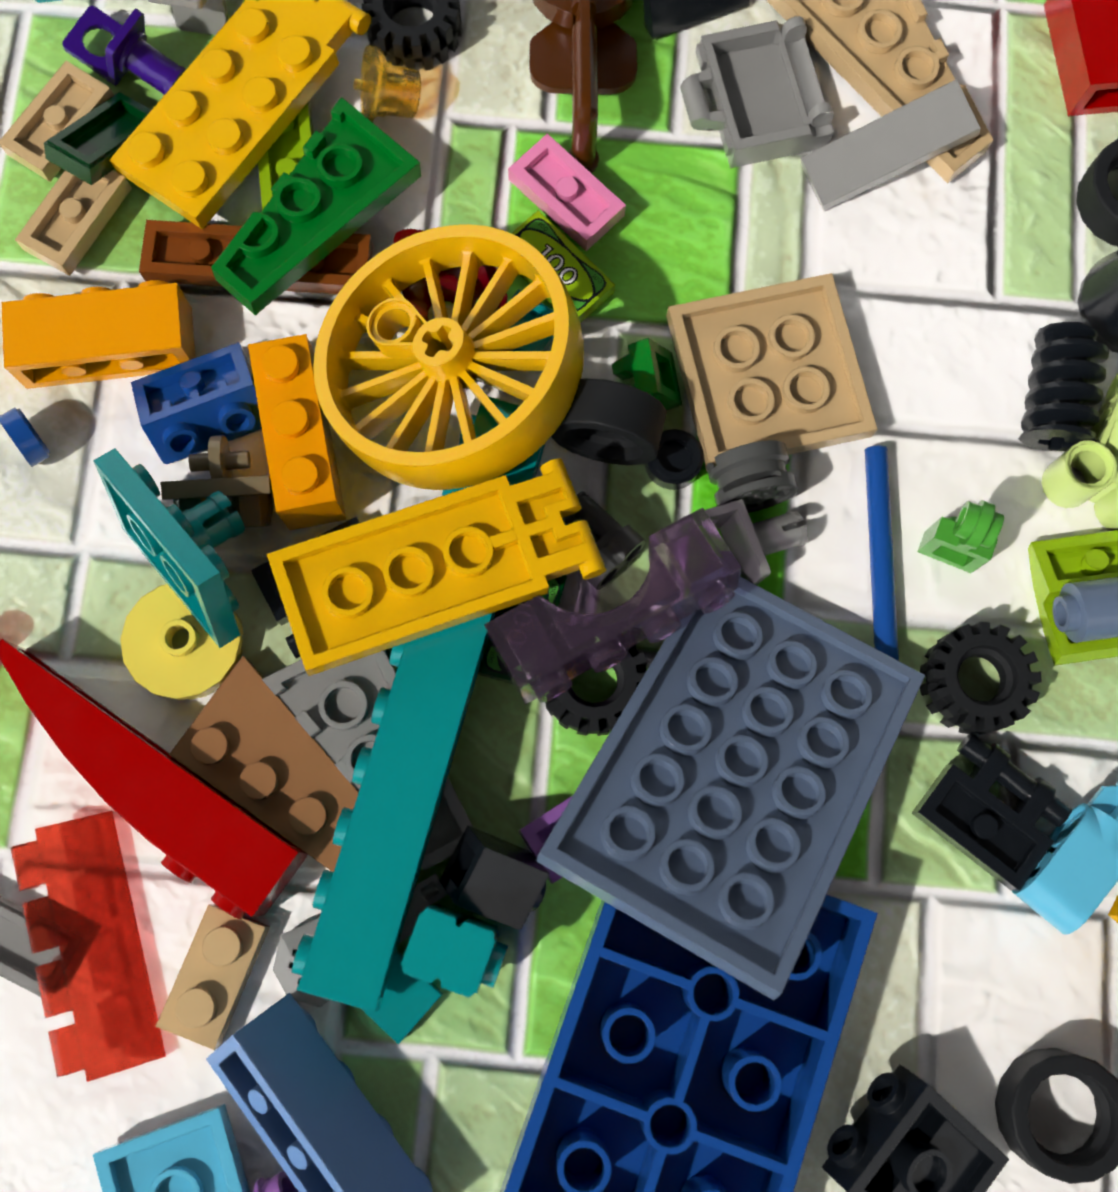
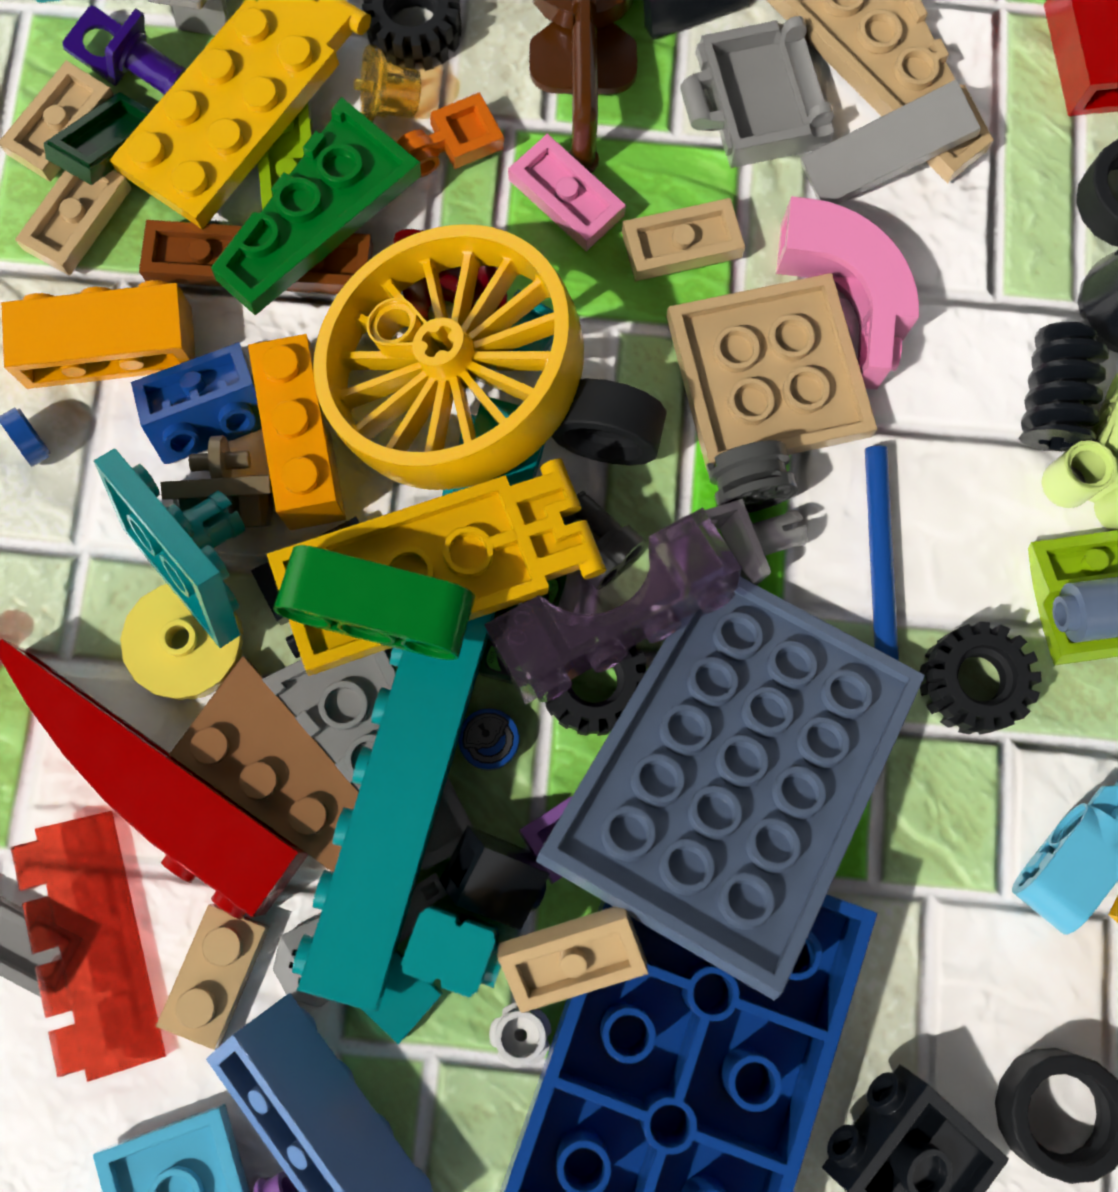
(375, 602): none -> green beam
(461, 130): none -> orange plate
(489, 739): none -> tile
(515, 1052): none -> white plate
(572, 958): none -> tan plate
(582, 278): lime tile -> none
(652, 371): green tile -> none
(677, 460): black tile -> none
(683, 239): none -> tan plate
(865, 268): none -> bright pink arch
(966, 539): bright green plate -> none
(984, 826): black plate -> none

